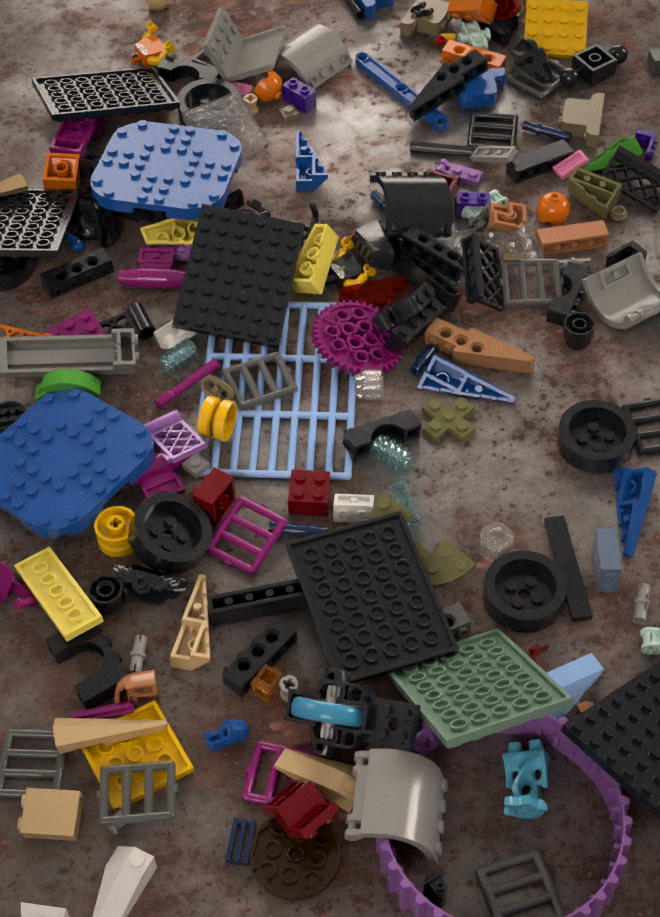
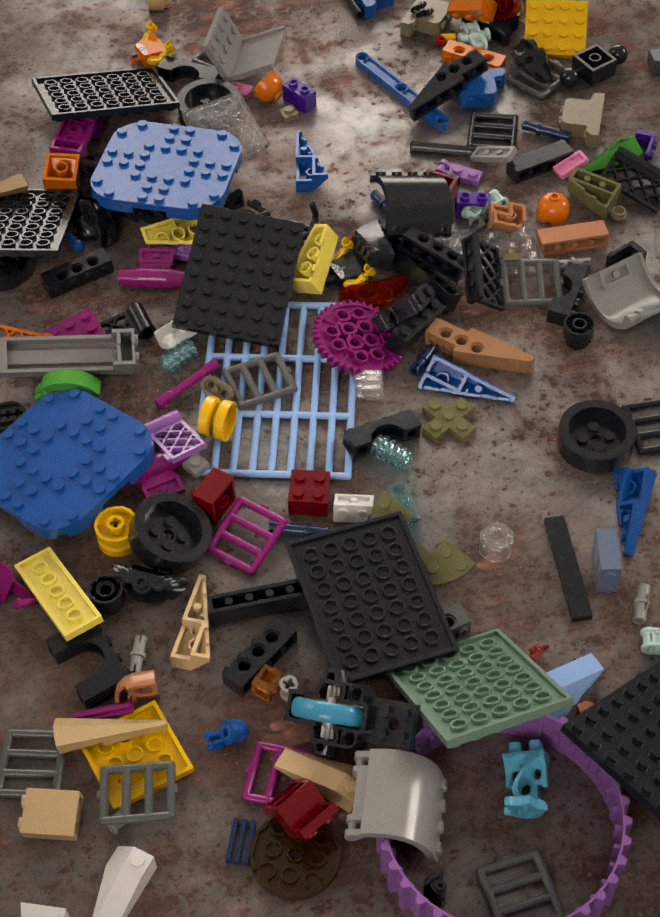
(251, 100): tan bush -> none
(315, 54): light grey hinge -> none
(532, 575): black brick -> none

